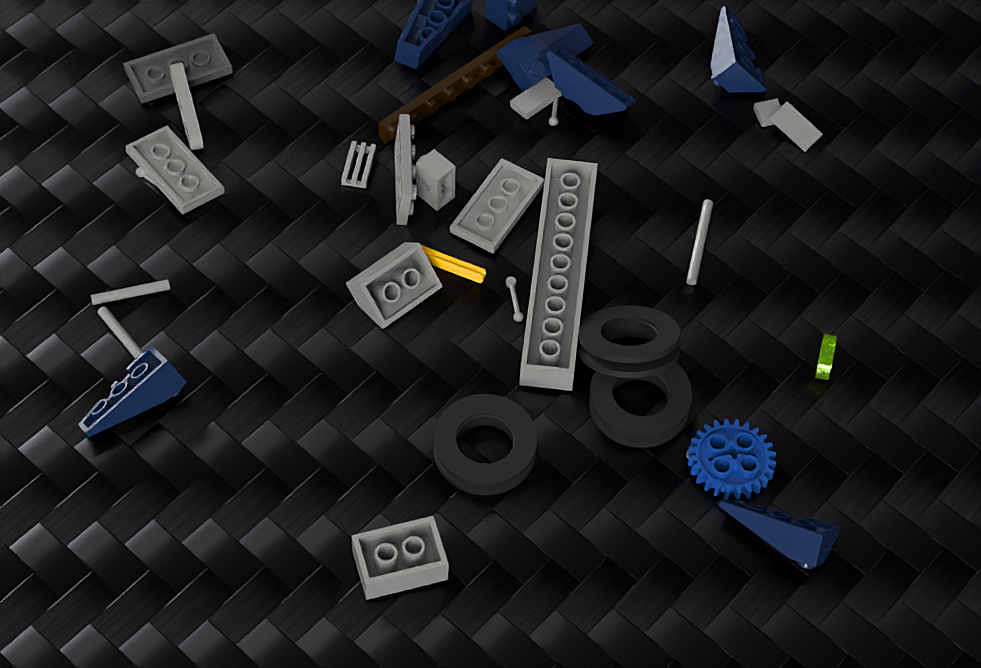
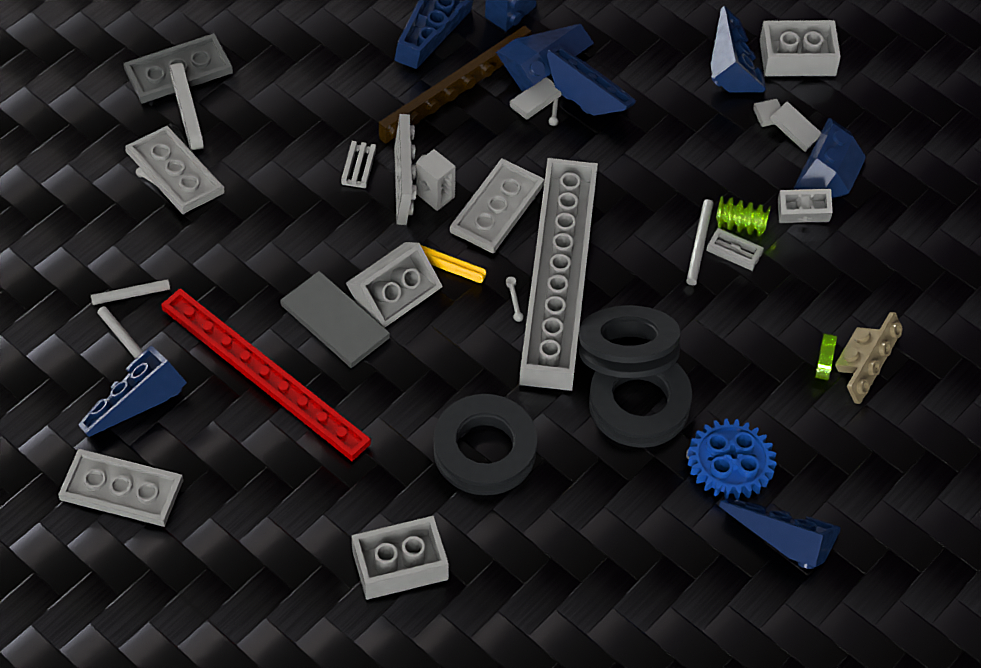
(121, 487): none -> light grey plate
(266, 375): none -> red plate
(335, 319): none -> dark grey tile
(733, 252): none -> light grey tile
(742, 216): none -> clear neon green piece
(799, 48): none -> light grey brick
(805, 205): none -> light grey brick
(832, 162): none -> dark blue wedge
(866, 355): none -> dark tan bracket

